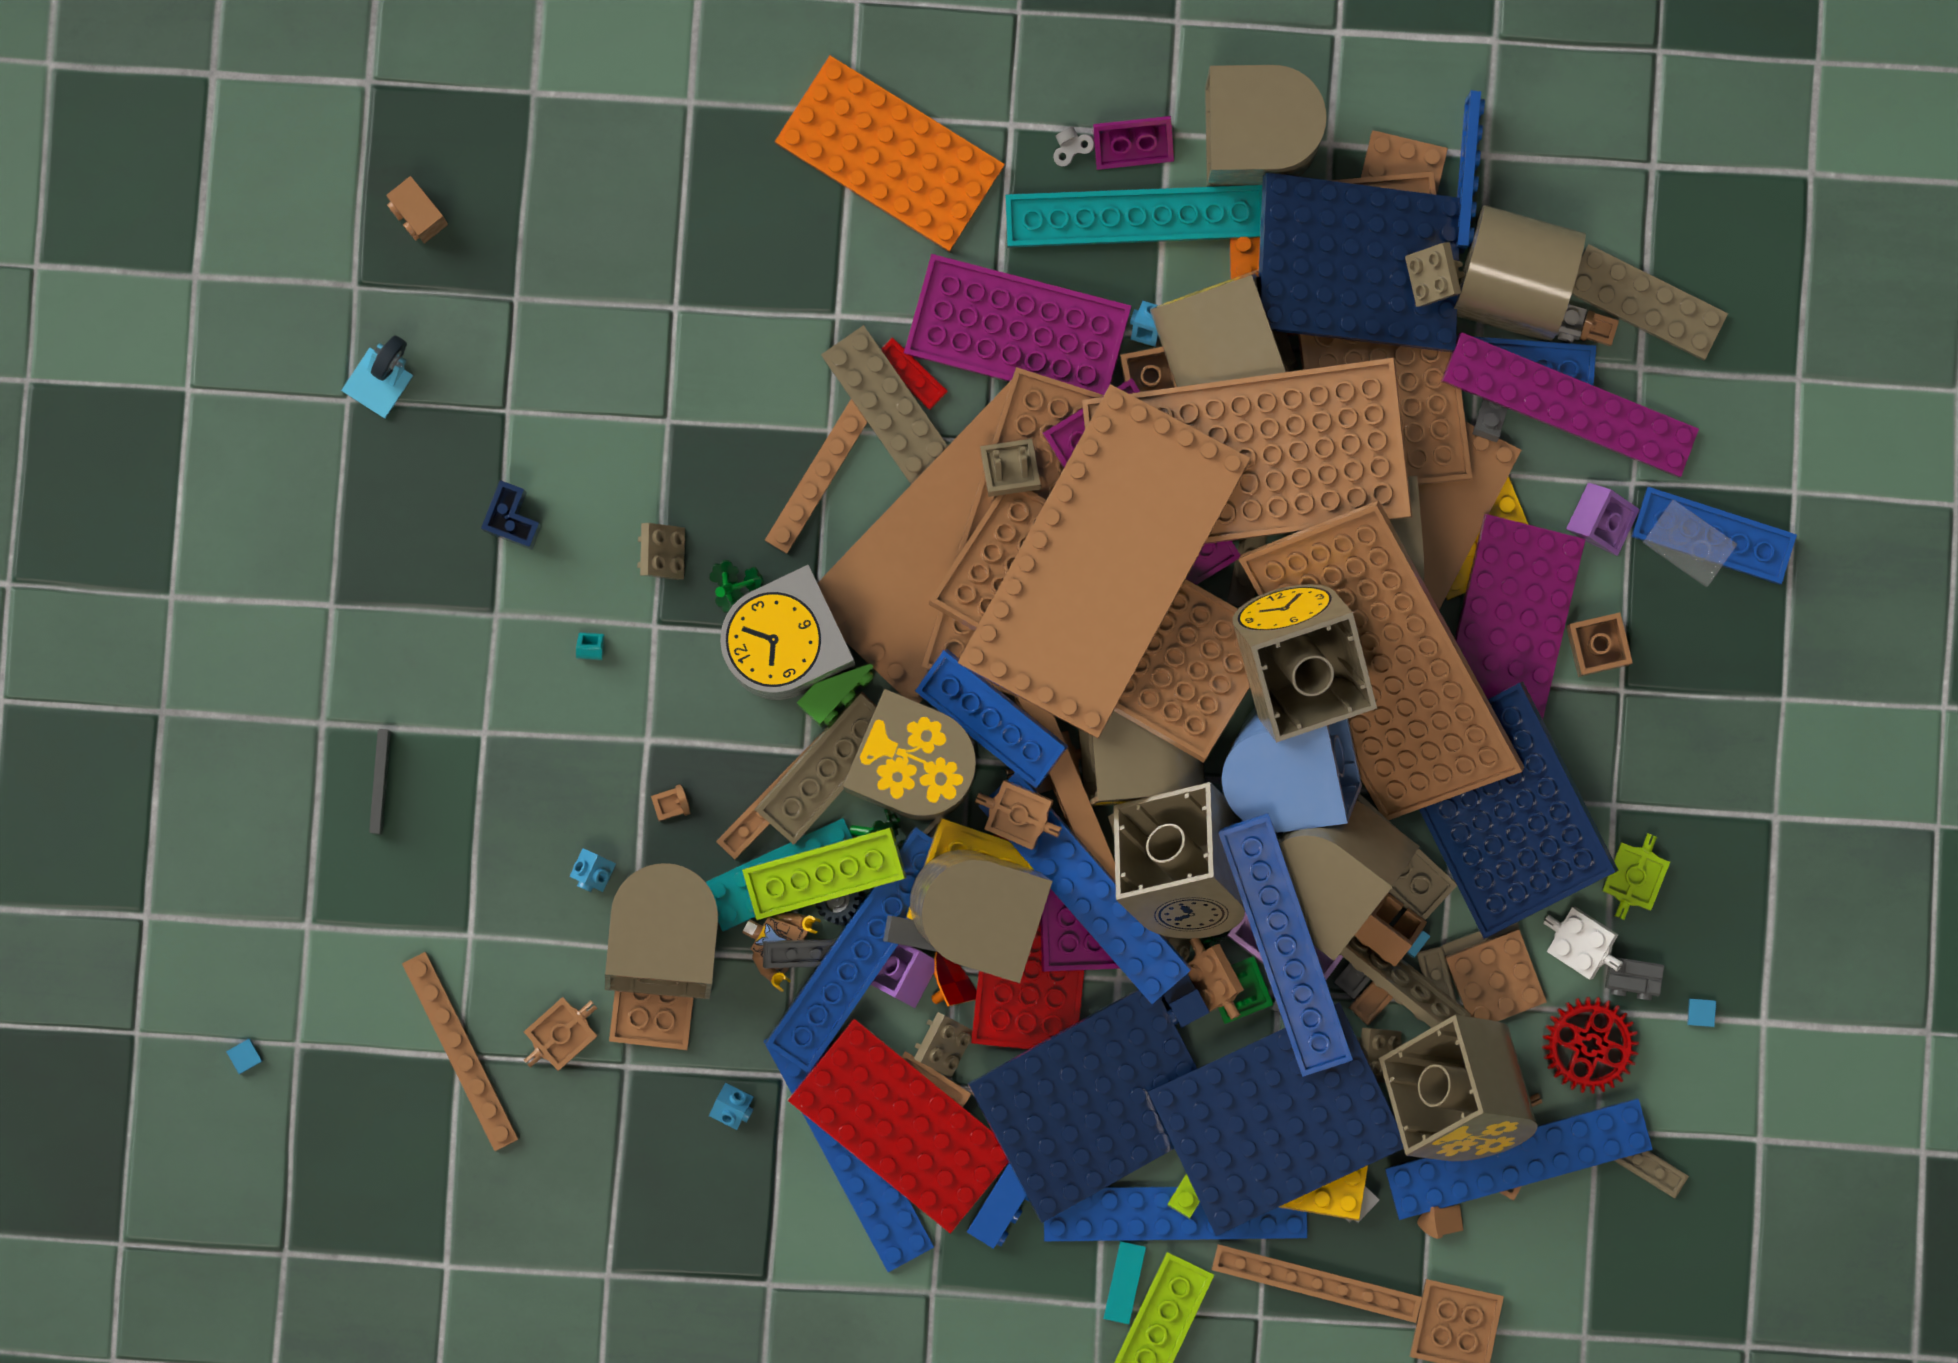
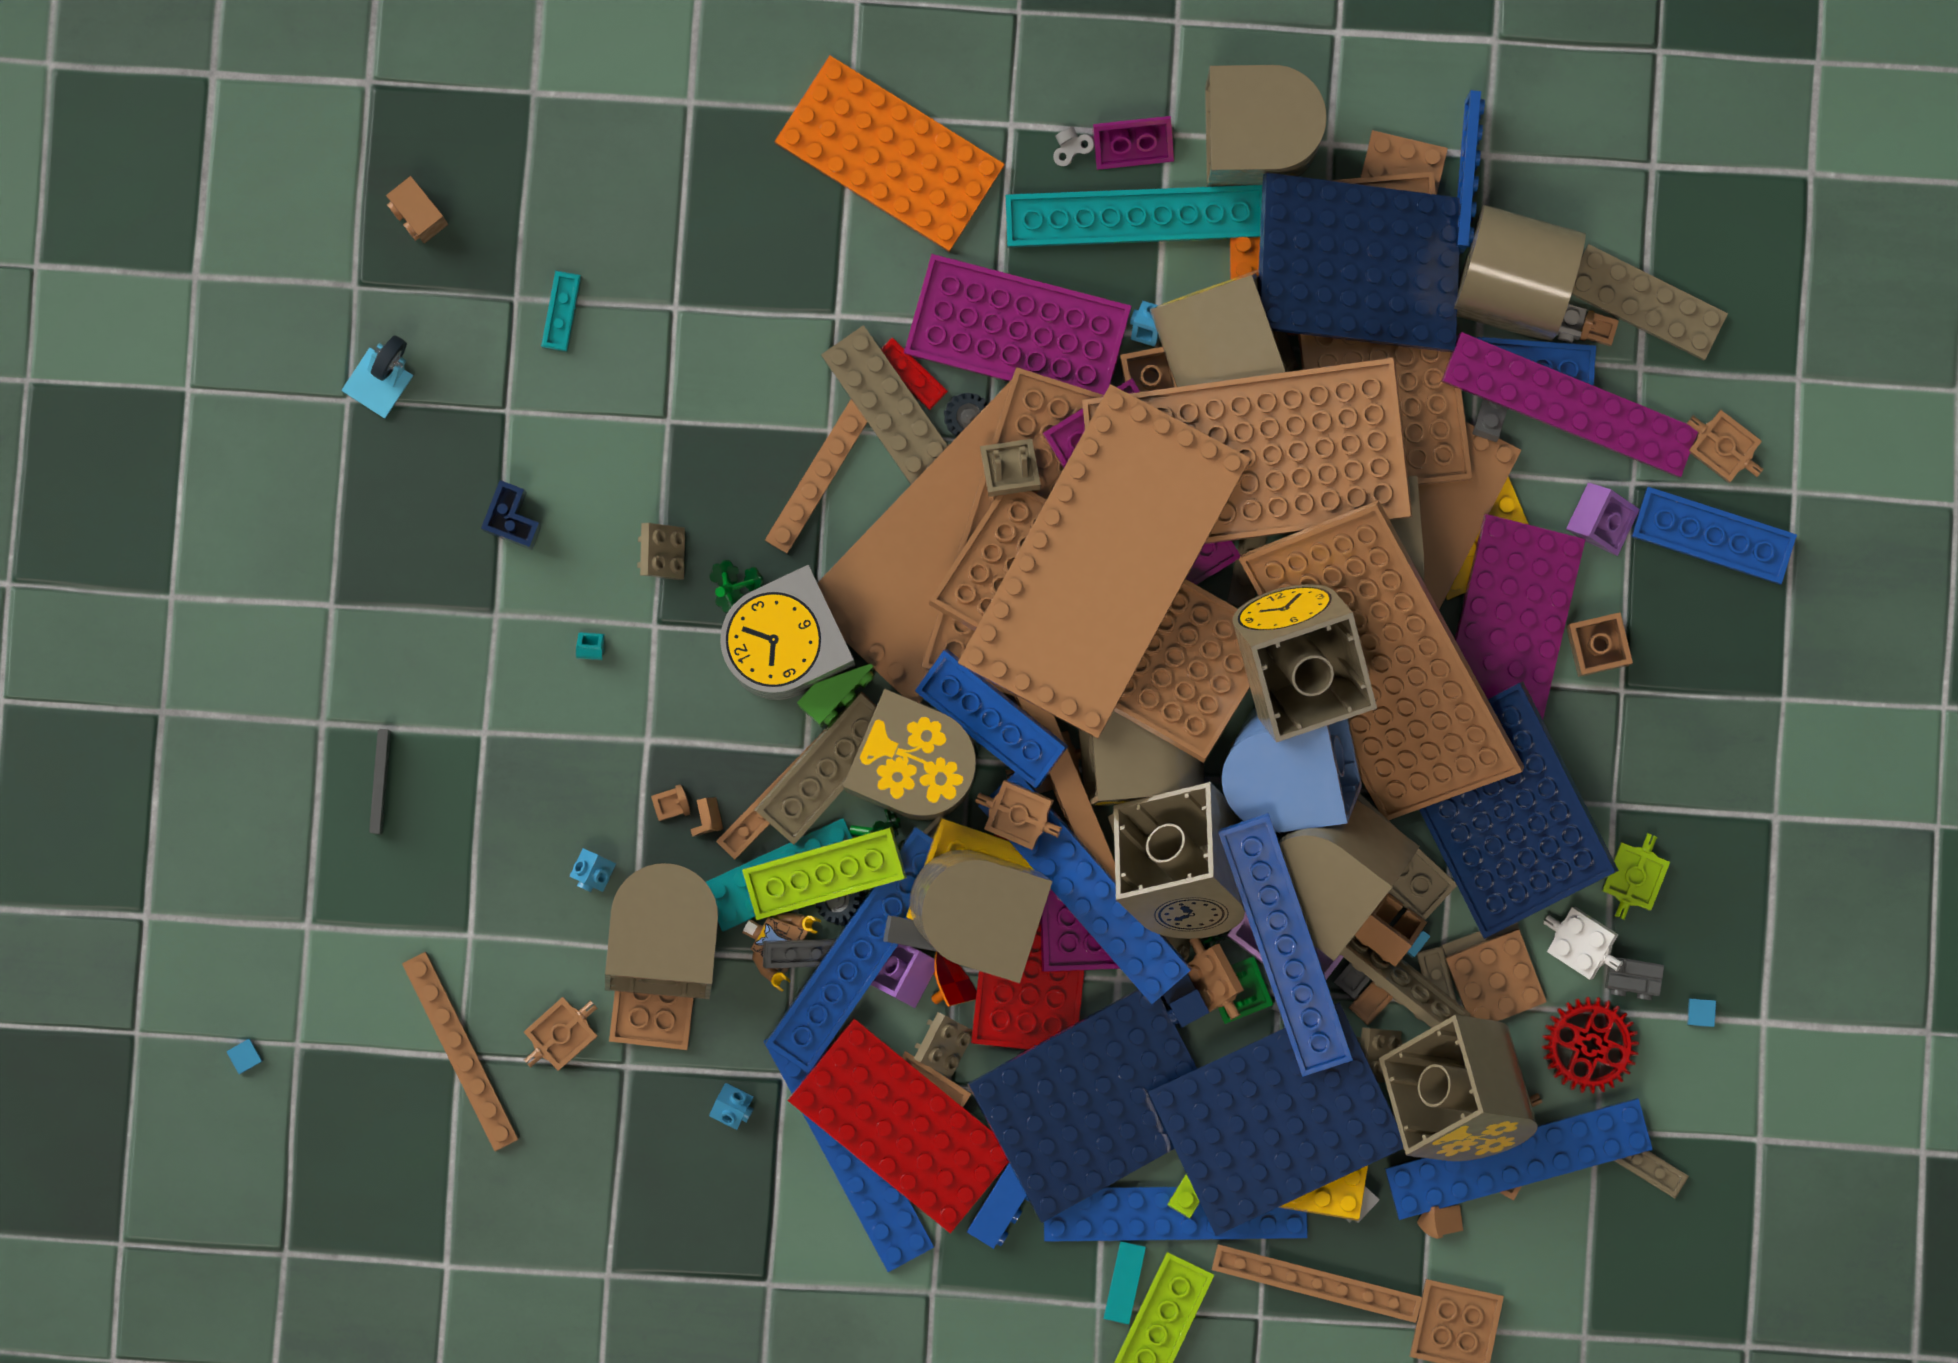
(561, 311): none -> teal tile
(709, 817): none -> medium nougat tile
(962, 411): none -> black wheel
(1434, 274): dark tan plate -> none
(1689, 543): clear tile -> none
(1724, 446): none -> medium nougat plate

